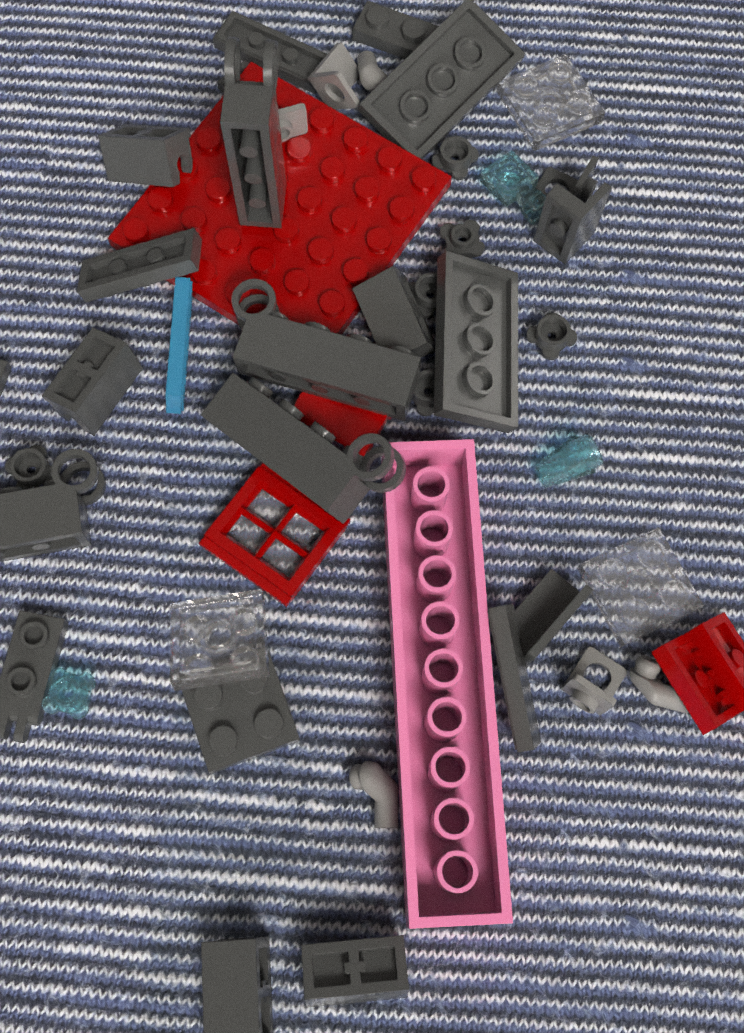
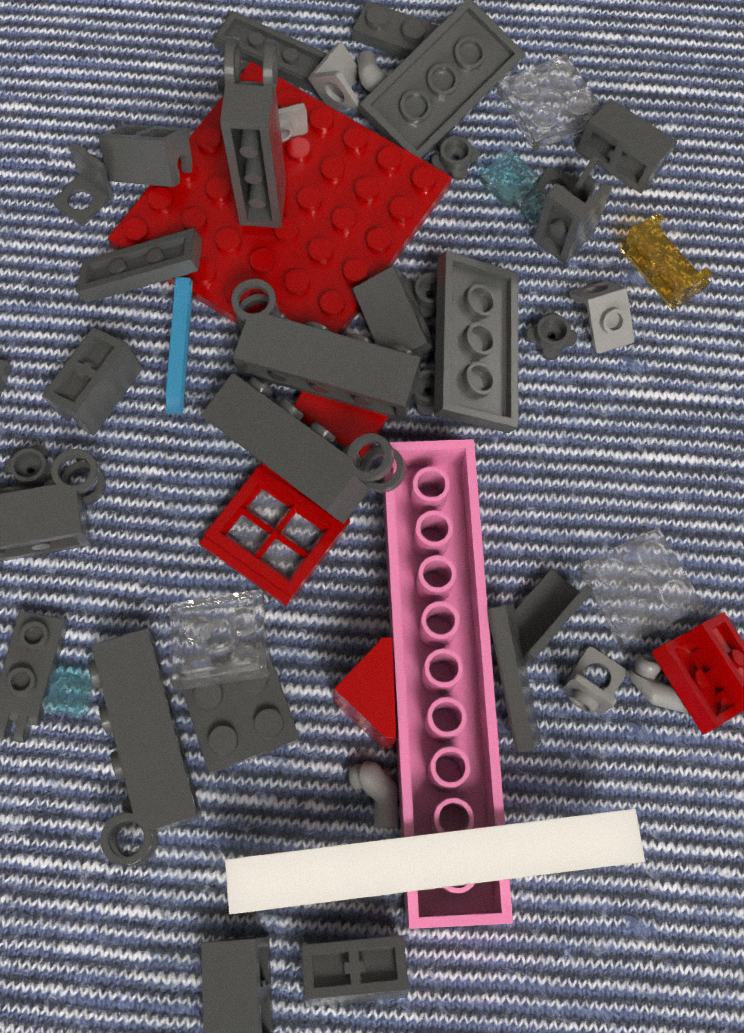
(91, 180): none -> dark grey bracket
(146, 741): none -> dark grey hinge
(369, 694): none -> red slope
(433, 861): none -> white tile
(469, 230): dark grey plate -> none
(569, 461): clear light blue cone -> none
(607, 314): none -> light grey bracket
(626, 145): none -> dark grey hinge
(663, 263): none -> clear yellow hinge

